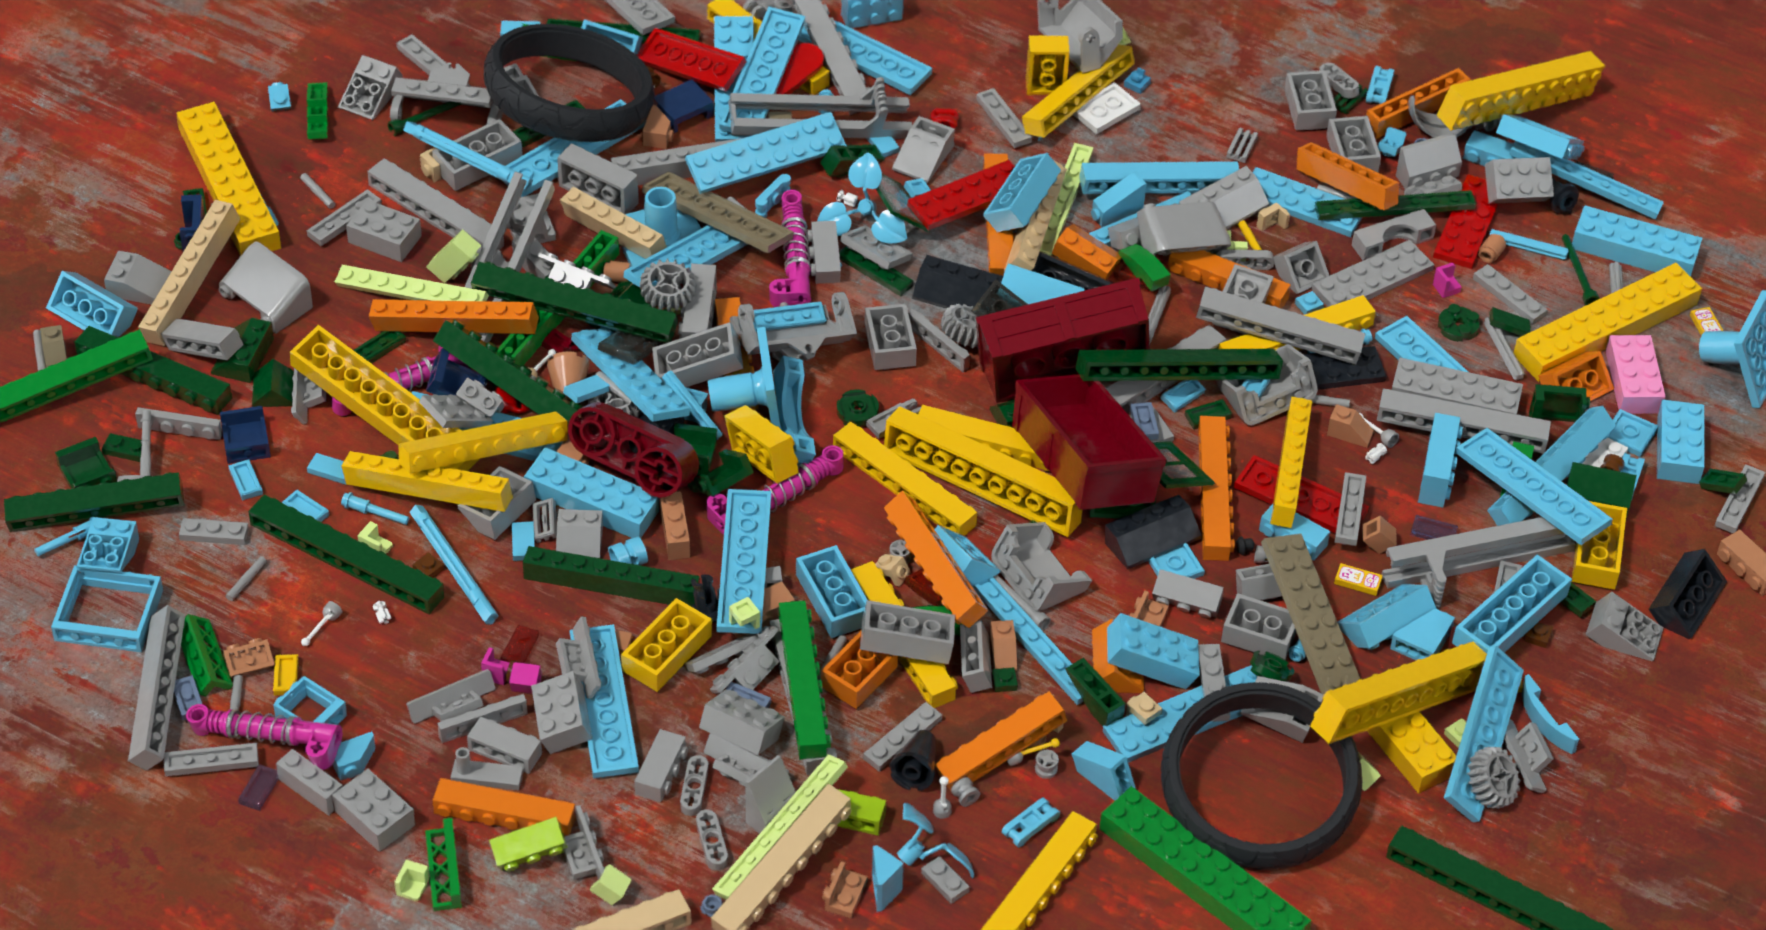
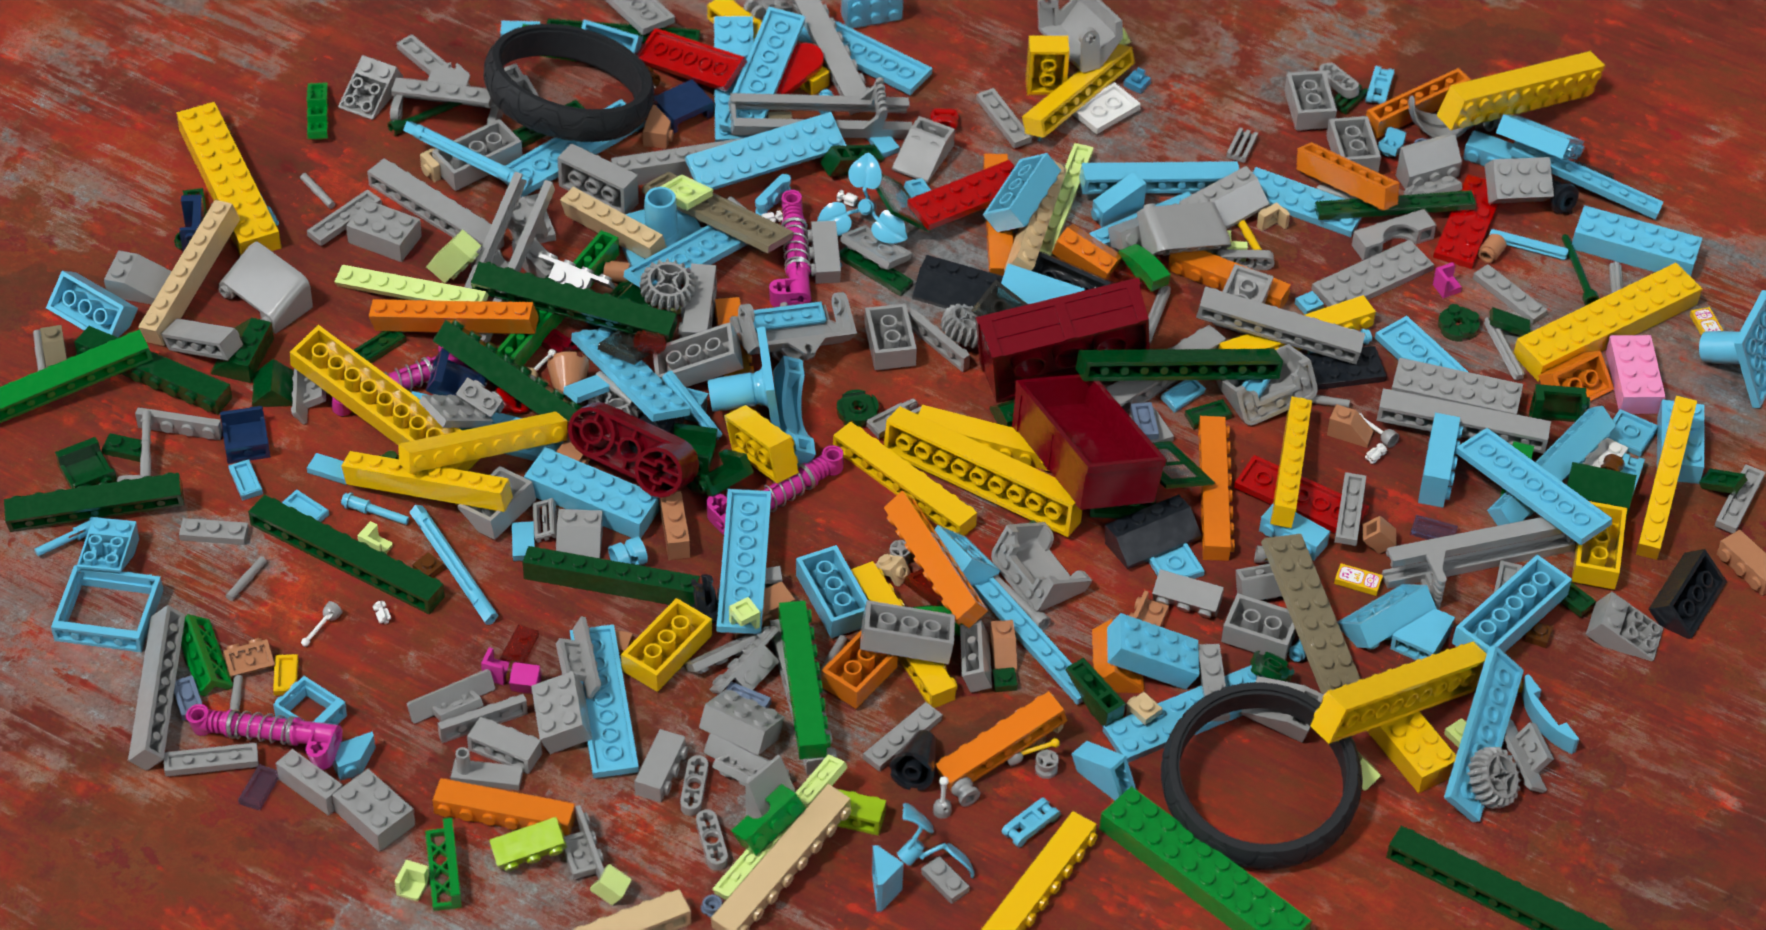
(279, 96): medium azure bracket -> none
(650, 342): none -> clear red brick
(688, 191): none -> yellowish green plate
(757, 833): none -> green arch
(770, 216): none -> white piece
(844, 891): nougat bracket -> none
(1244, 545): black piece -> none
(1301, 266): light grey slope -> none
(1666, 478): none -> yellow brick

